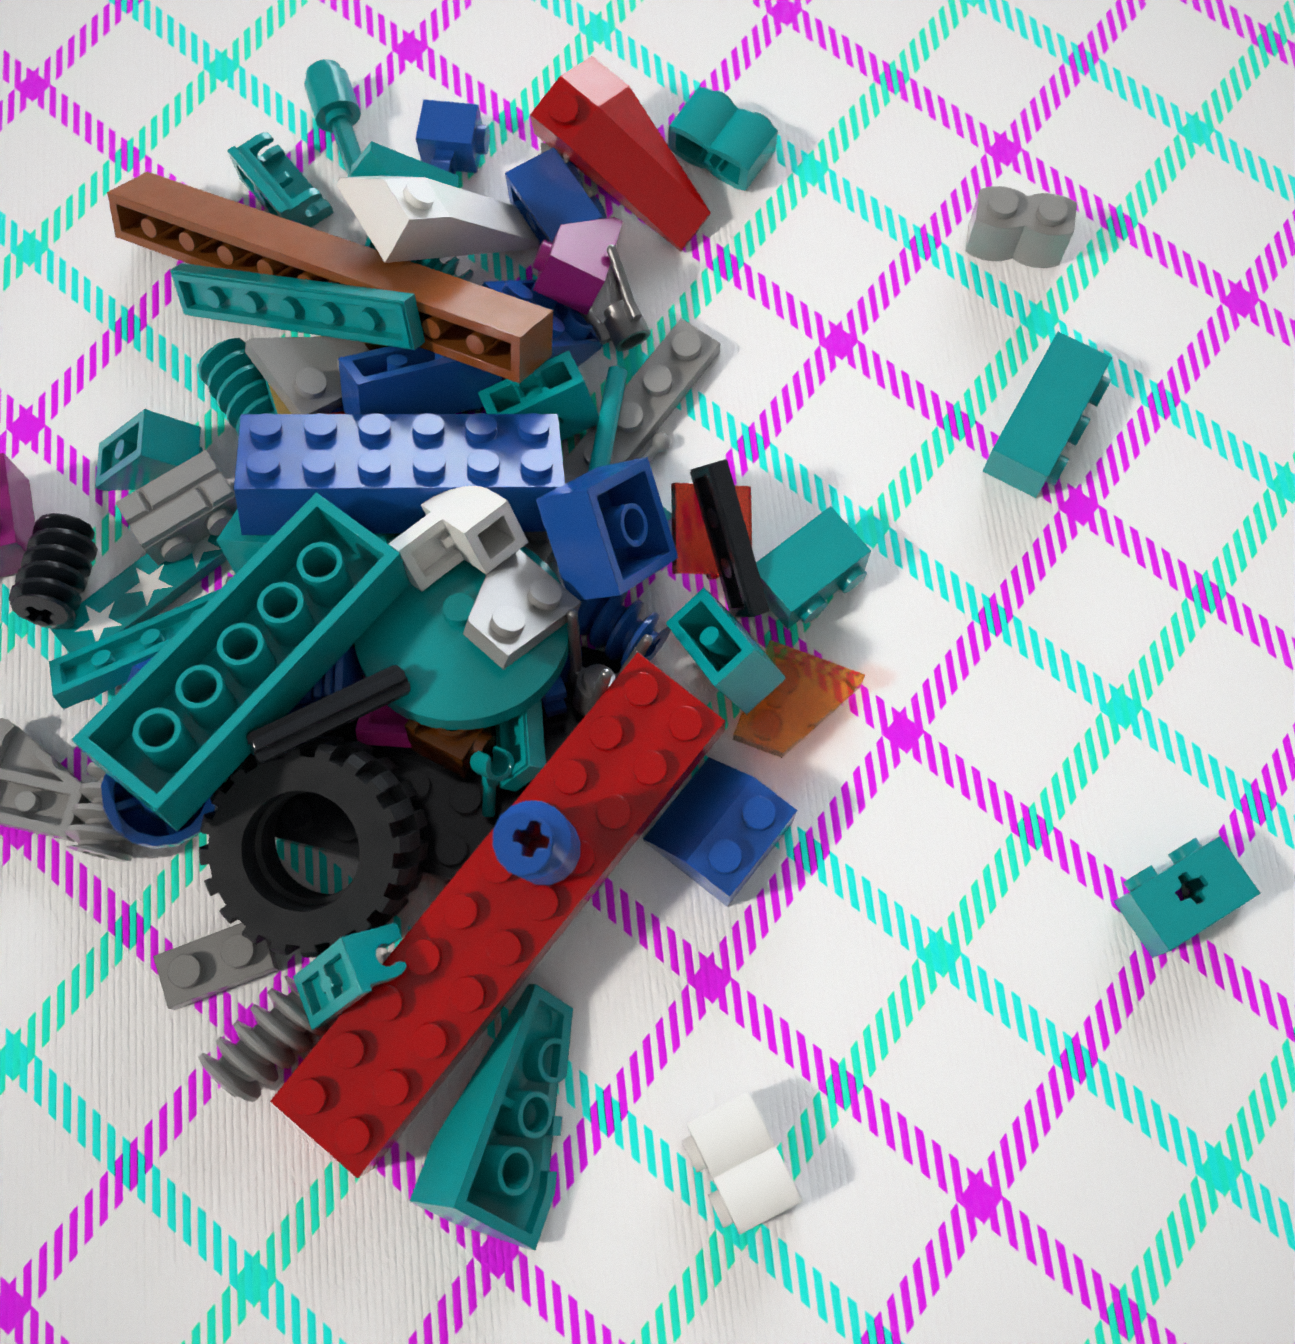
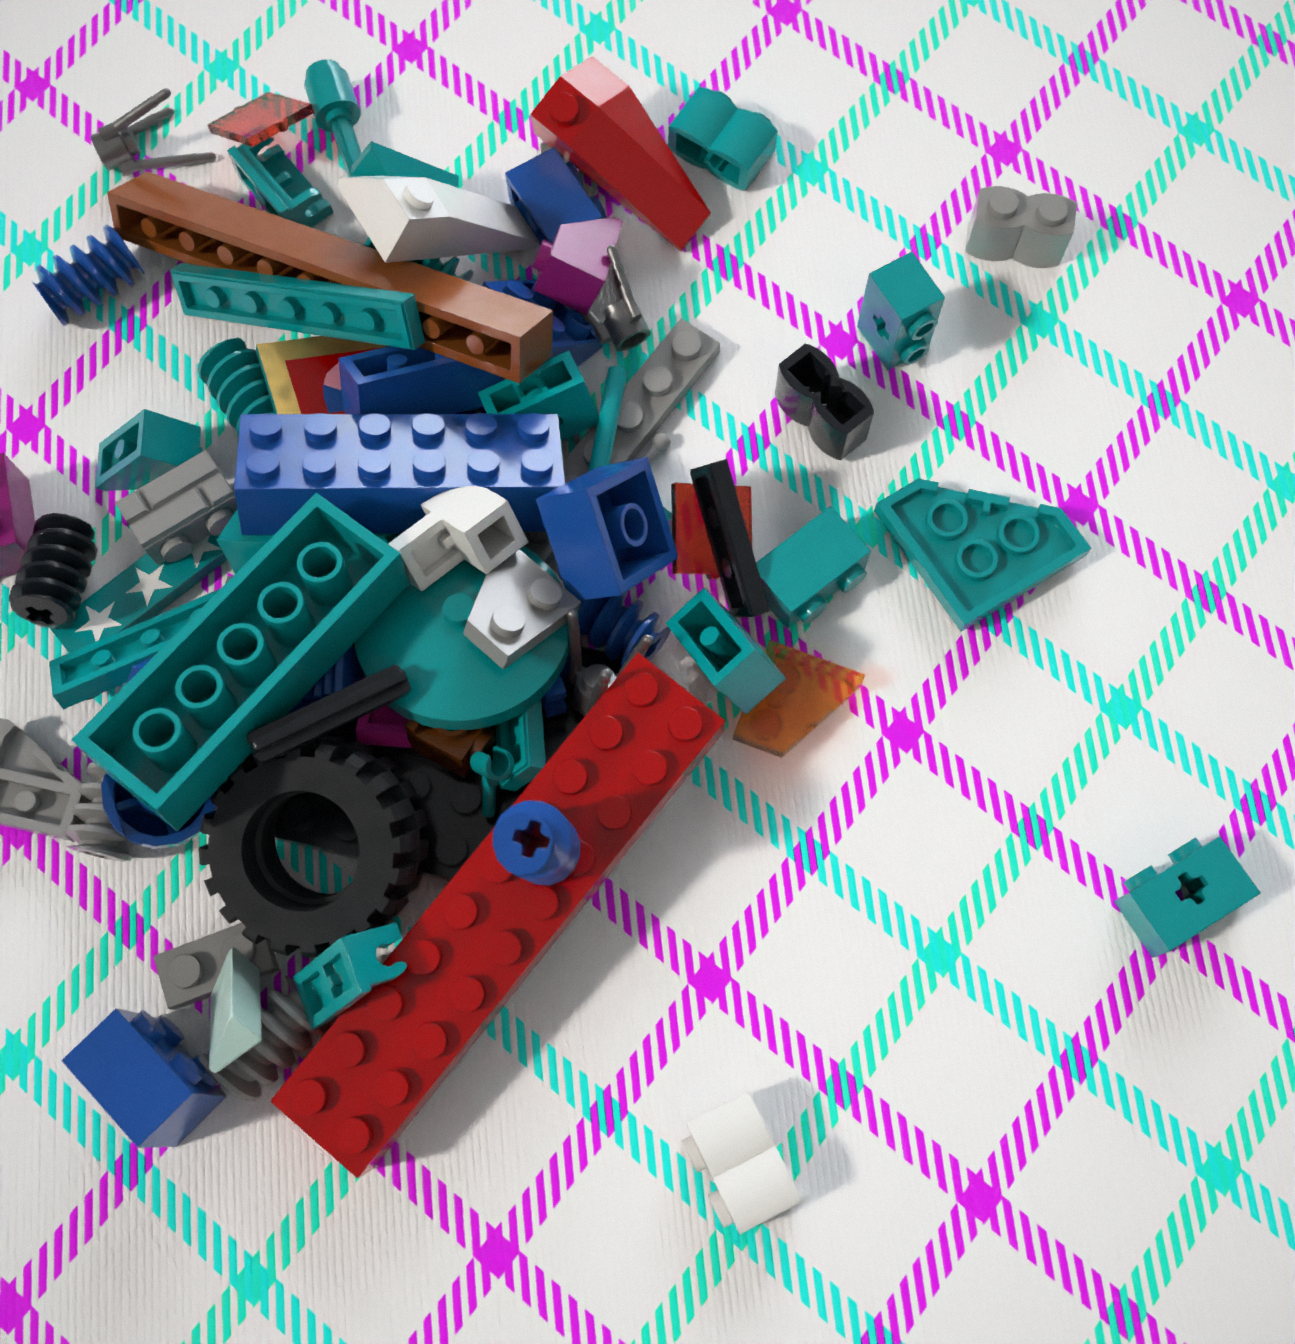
(86, 274): none -> blue piece
(118, 145): none -> flat silver plant
(144, 1078): none -> blue brick
(234, 1011): none -> light aqua slope
(260, 118): none -> clear red piece
(303, 369): light grey wing -> none
(452, 135): blue brick -> none
(496, 1144): teal wedge -> none
(721, 828): blue slope -> none
(816, 397): none -> black brick
(900, 311): none -> teal brick
(978, 545): none -> teal plate
(1049, 416): teal brick -> none

